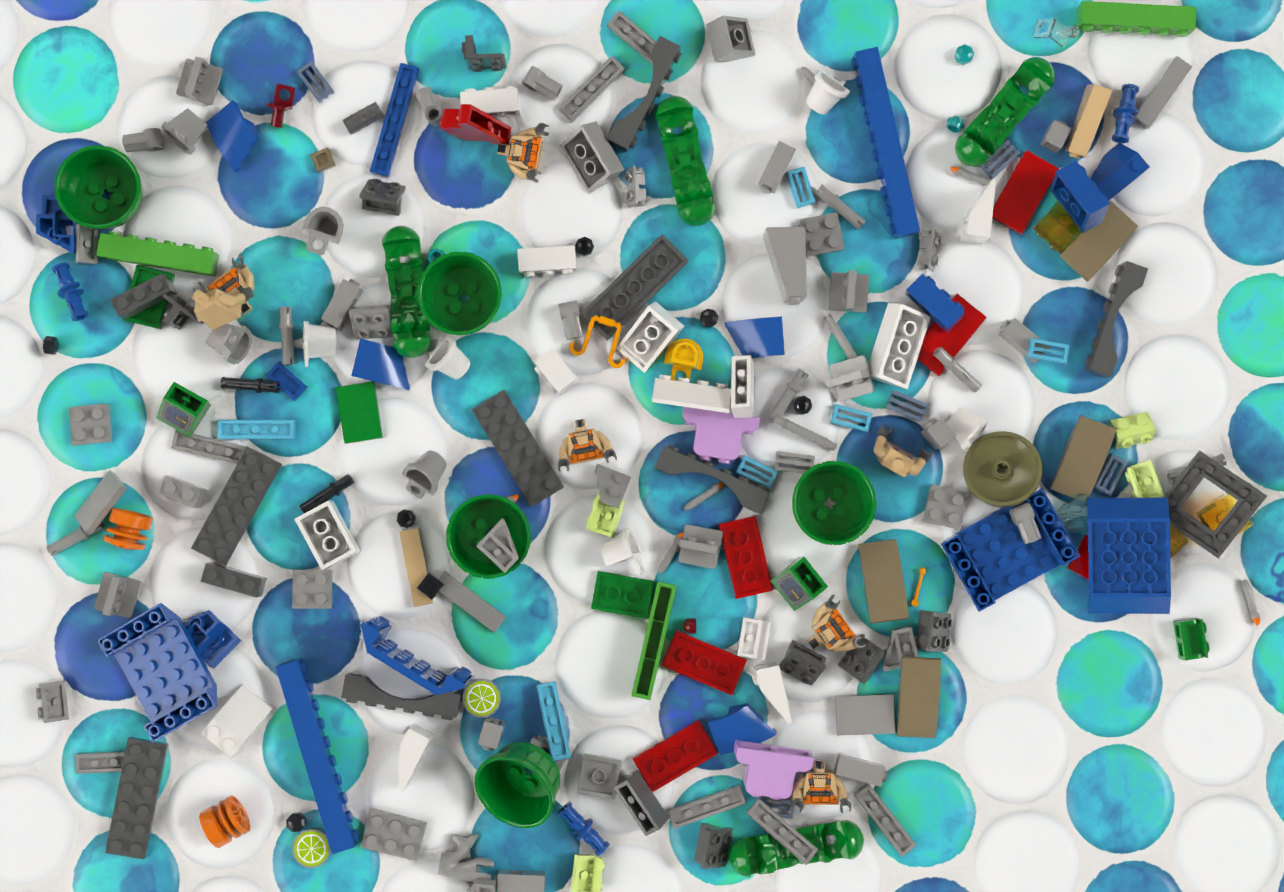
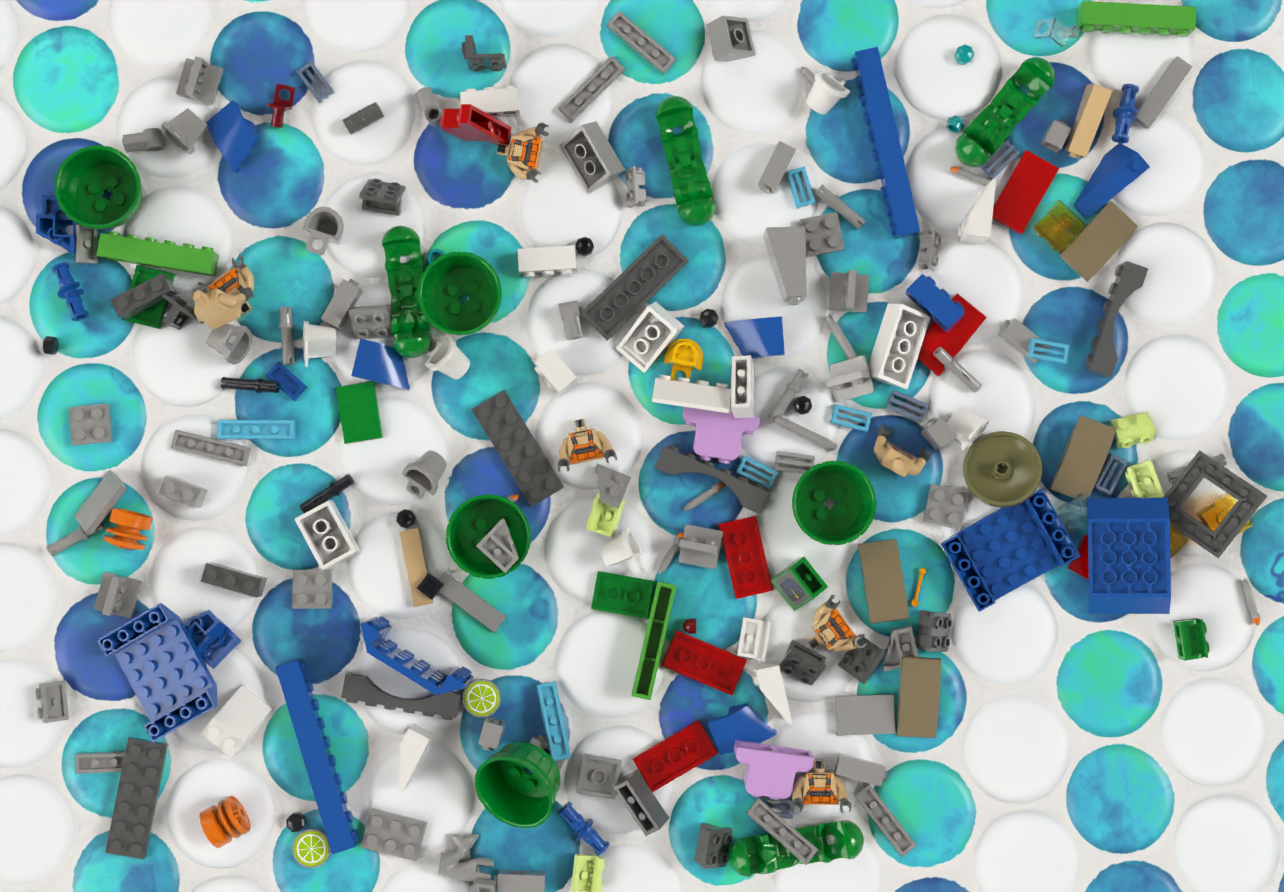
(182, 409): green slope -> none
(236, 505): dark grey plate -> none
(323, 160): dark tan tile -> none
(394, 120): blue tile -> none
(538, 81): light grey piece -> none
(606, 321): light orange piece -> none
(626, 129): dark grey arch -> none
(706, 806): light grey tile -> none
(1023, 517): light grey piece -> none
(1079, 196): blue brick -> none

